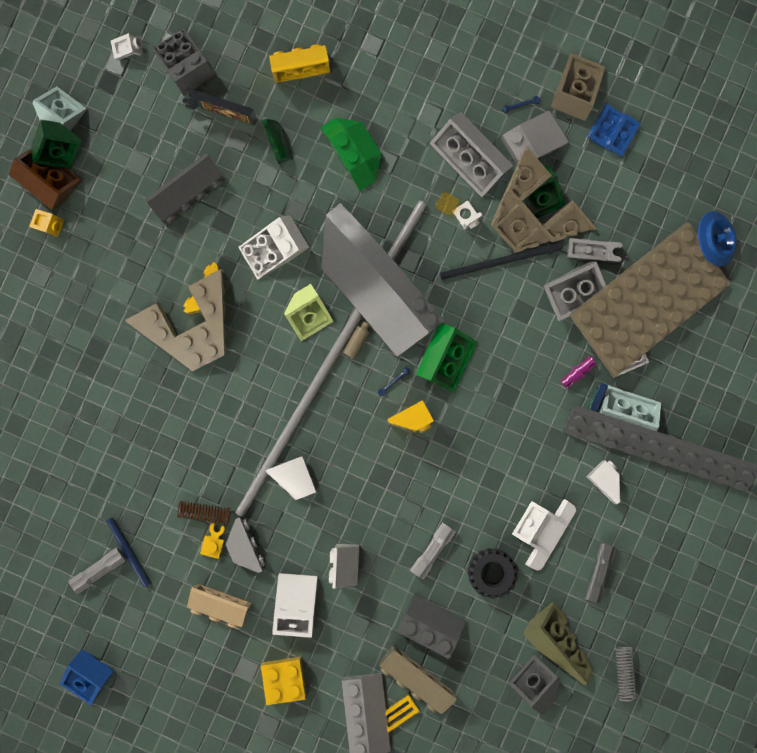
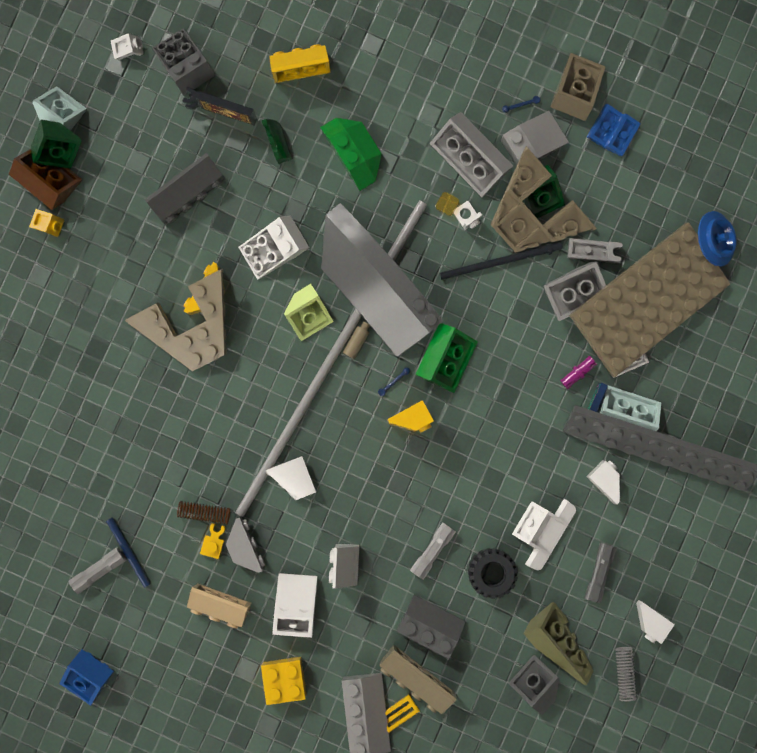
(653, 623): none -> white slope

